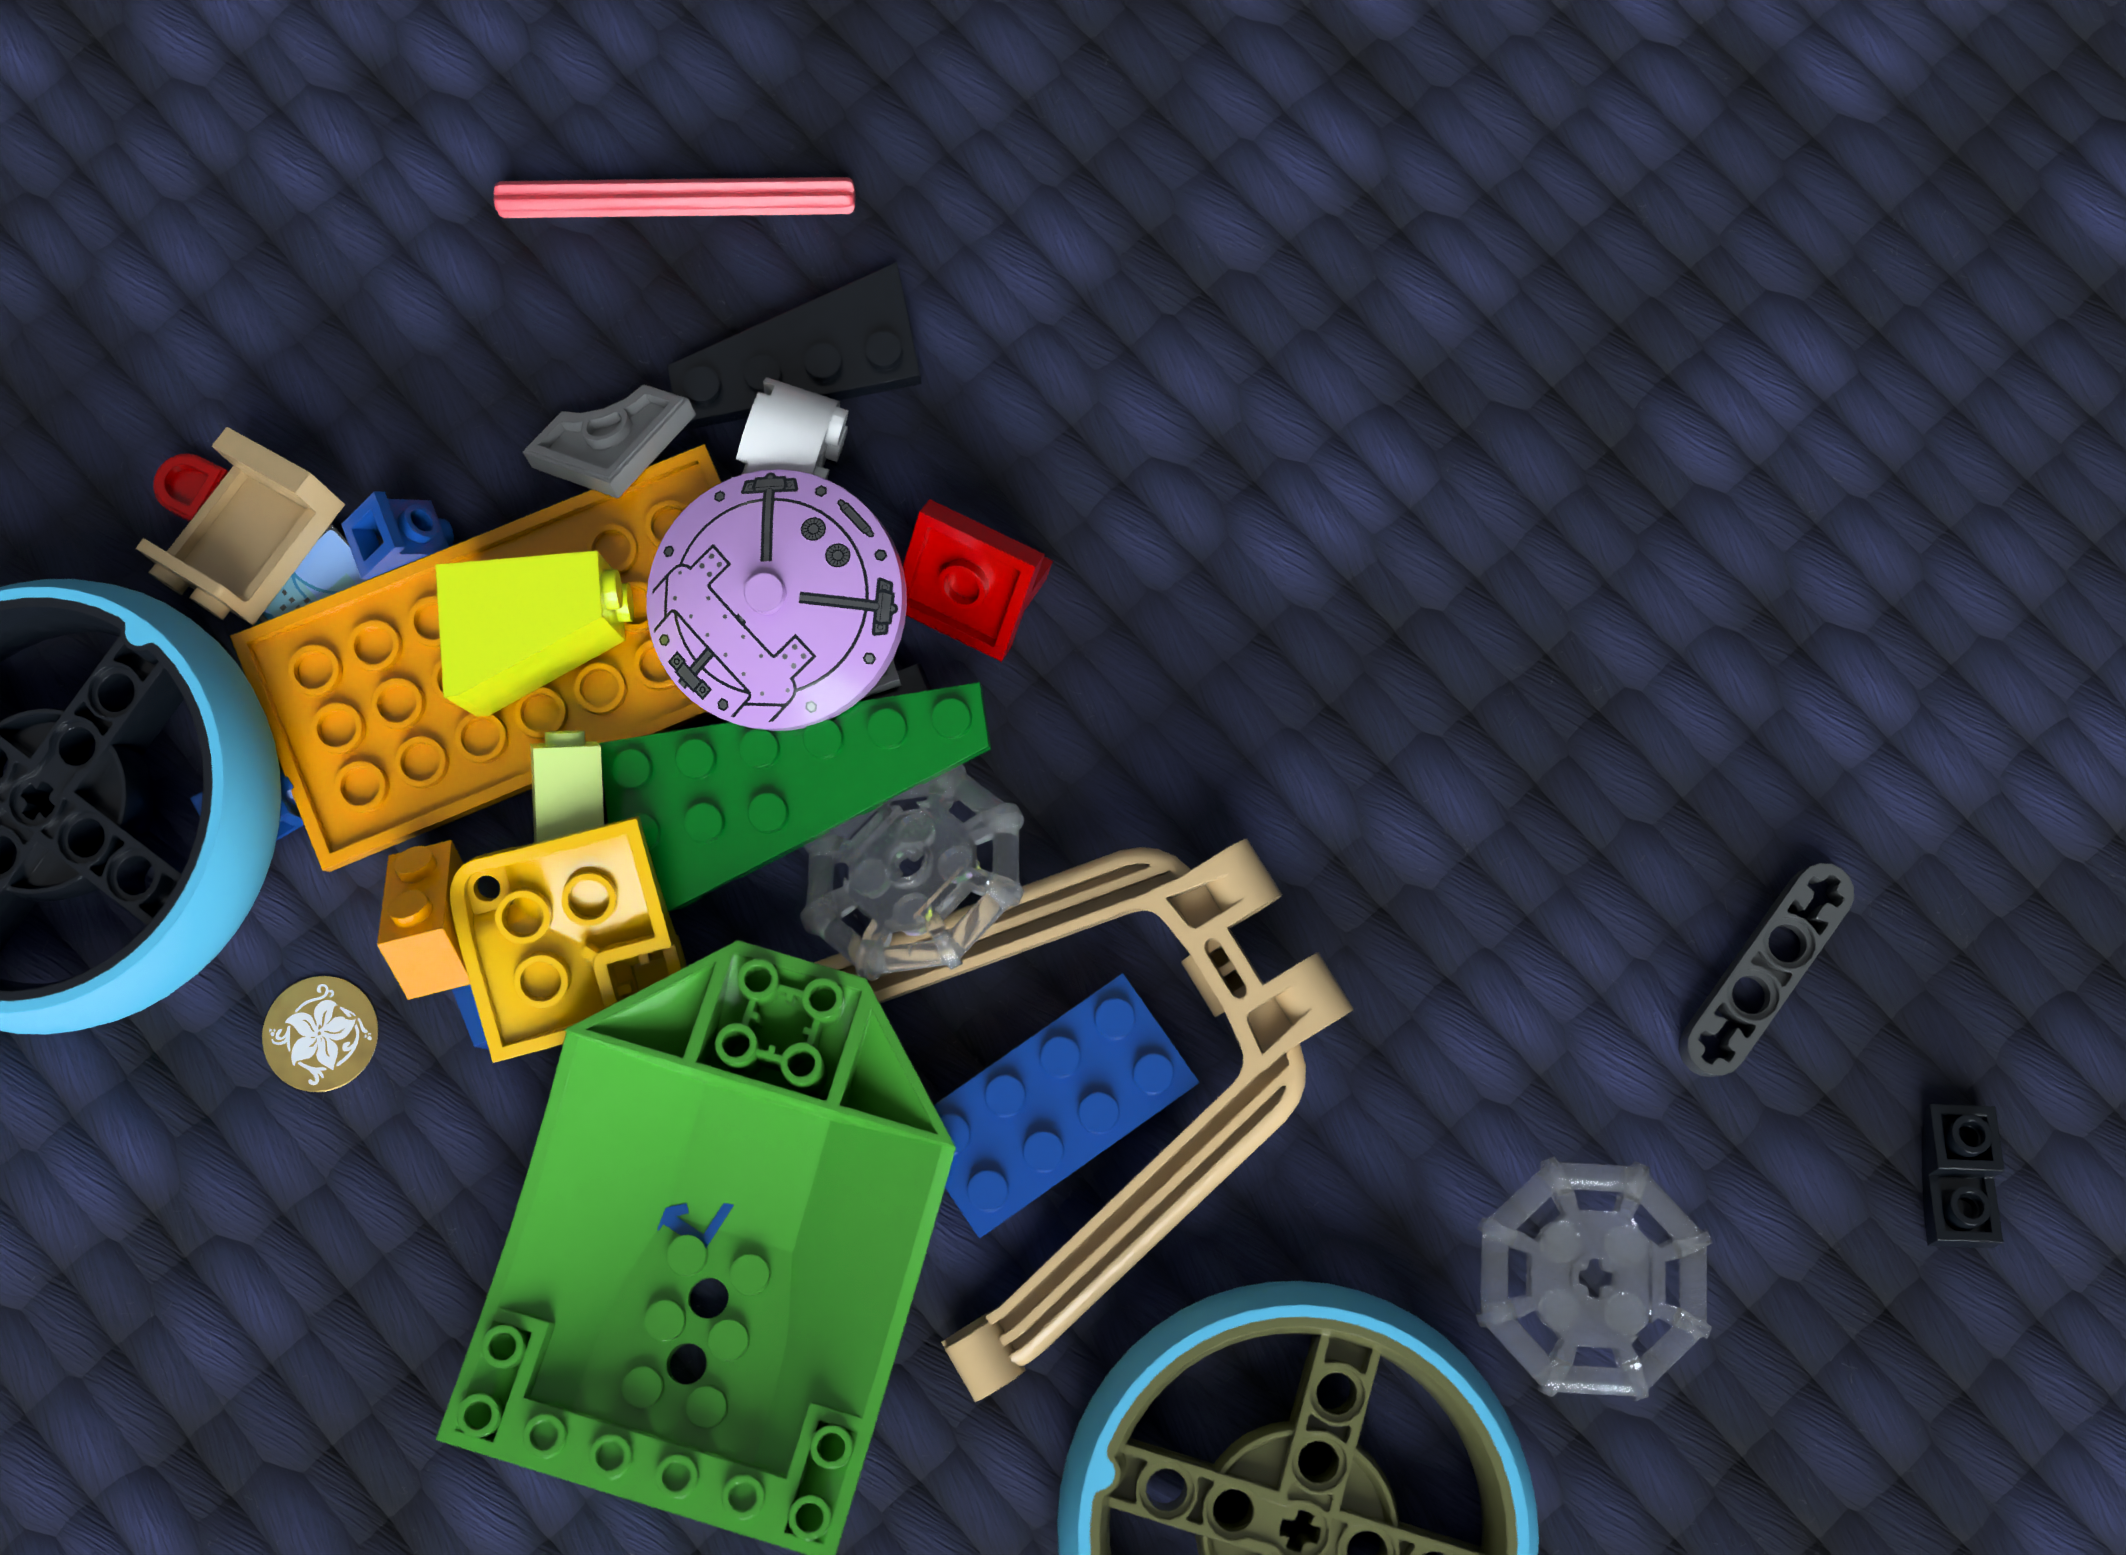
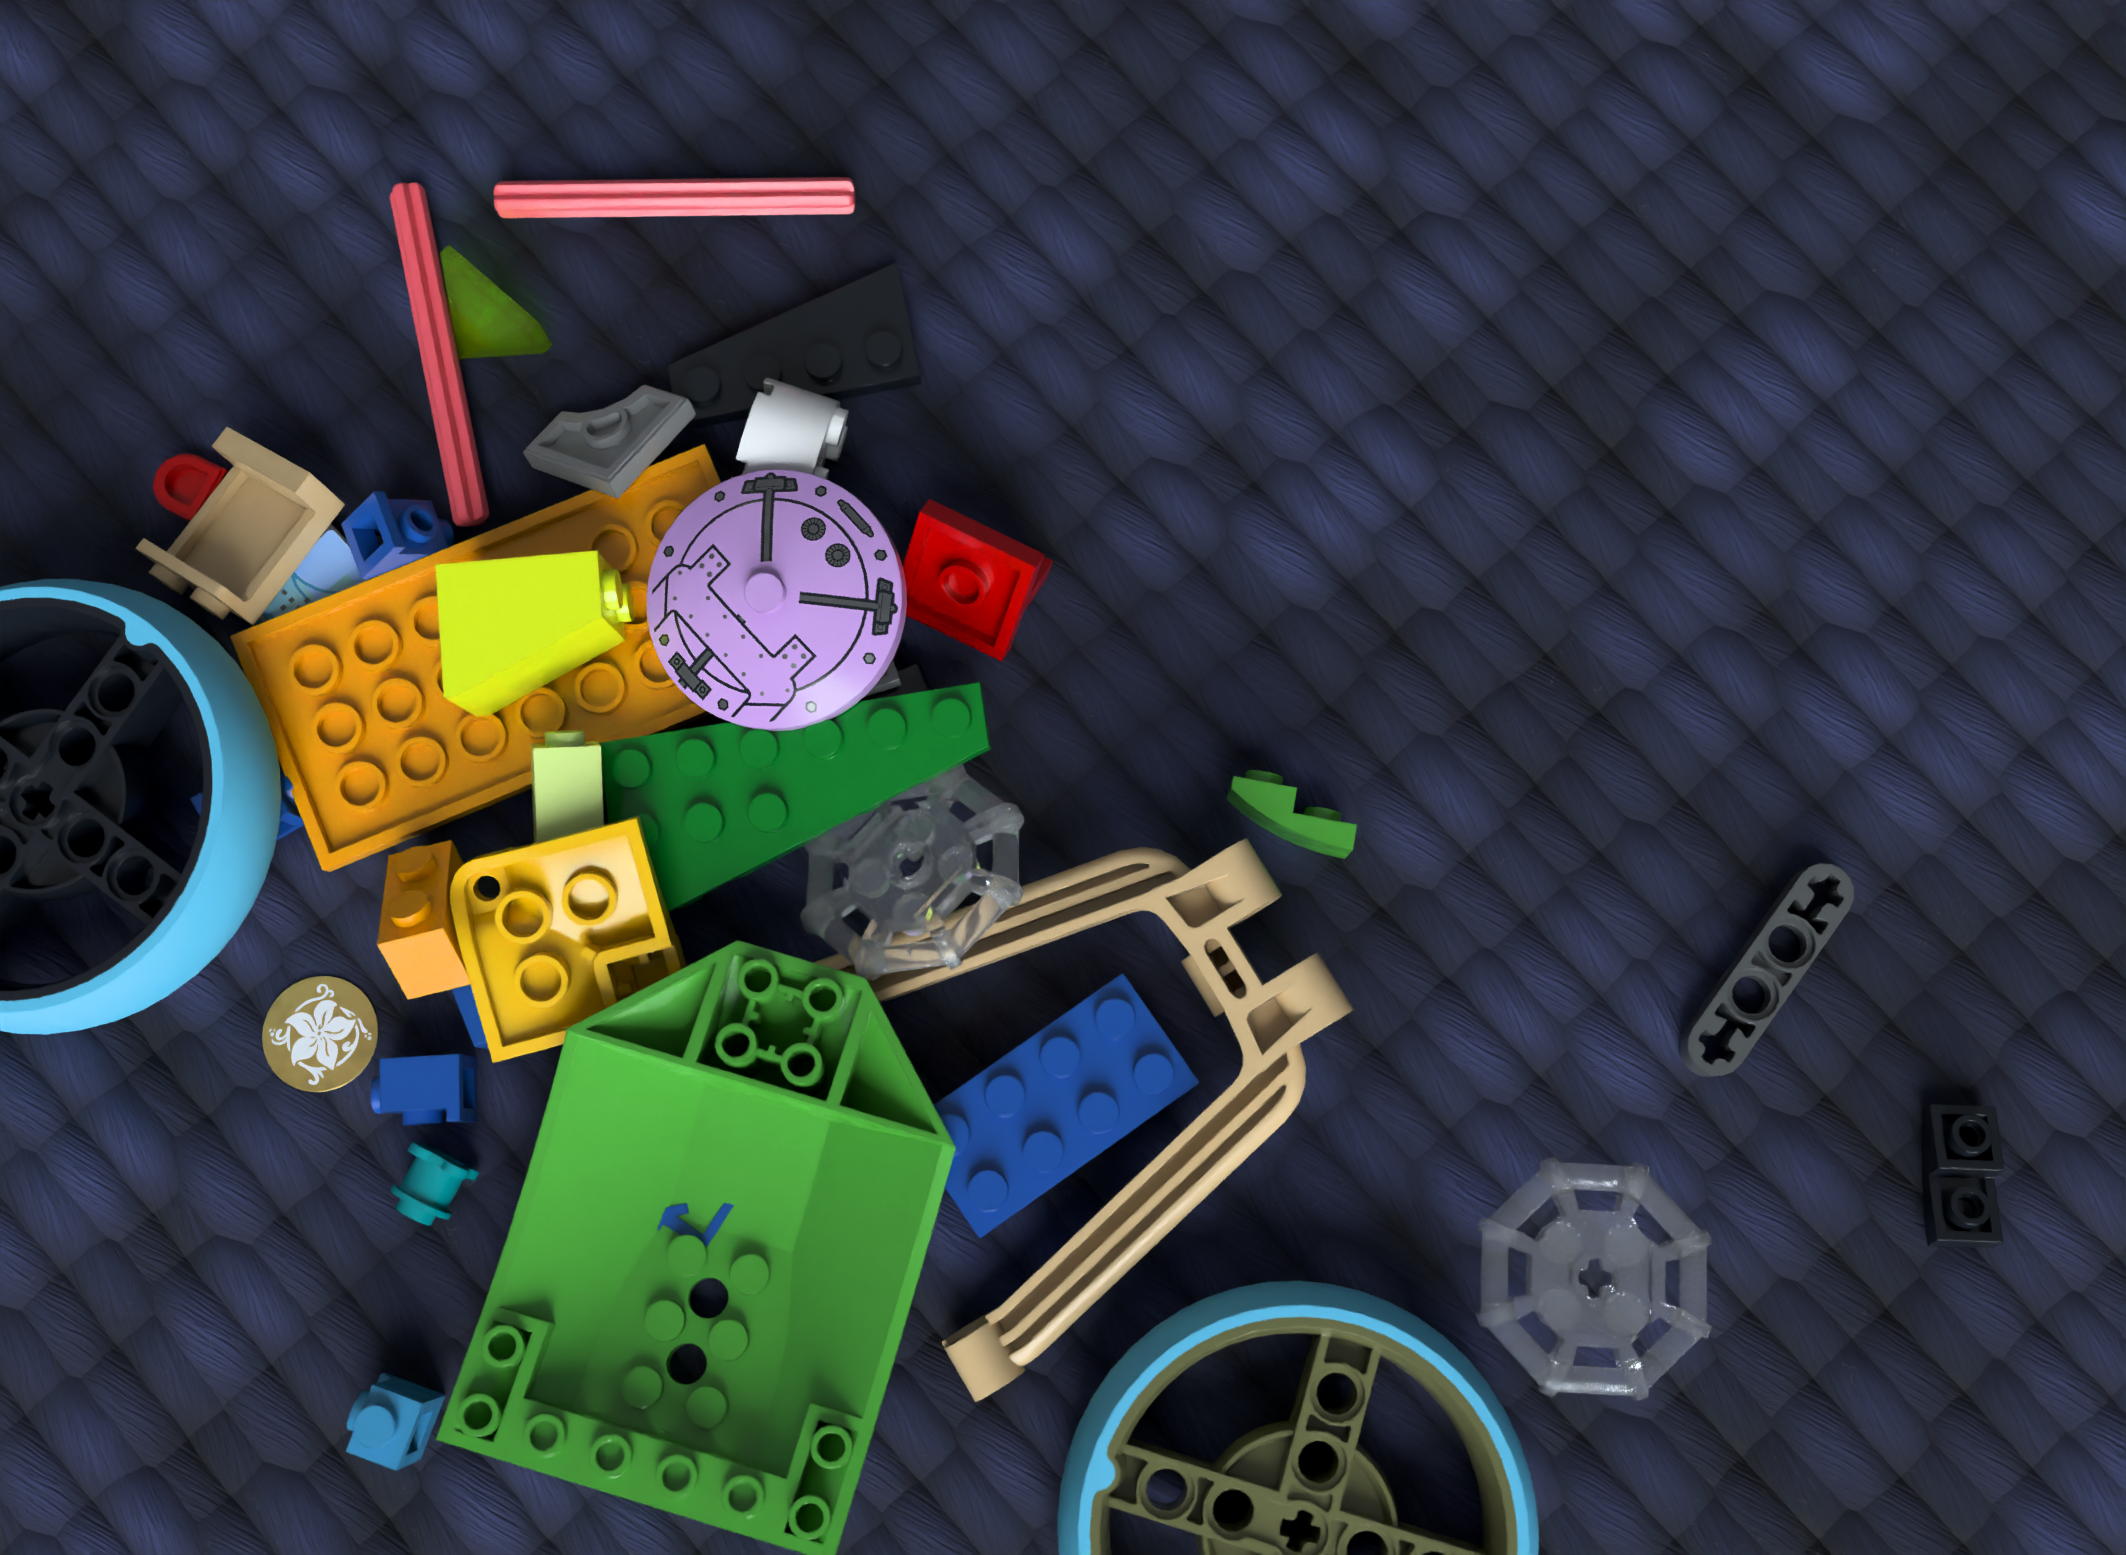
(393, 1422): none -> dark azure brick
(426, 1087): none -> blue brick
(430, 1184): none -> teal brick
(439, 355): none -> coral axle
(484, 316): none -> clear neon green slope
(1271, 806): none -> bright green slope

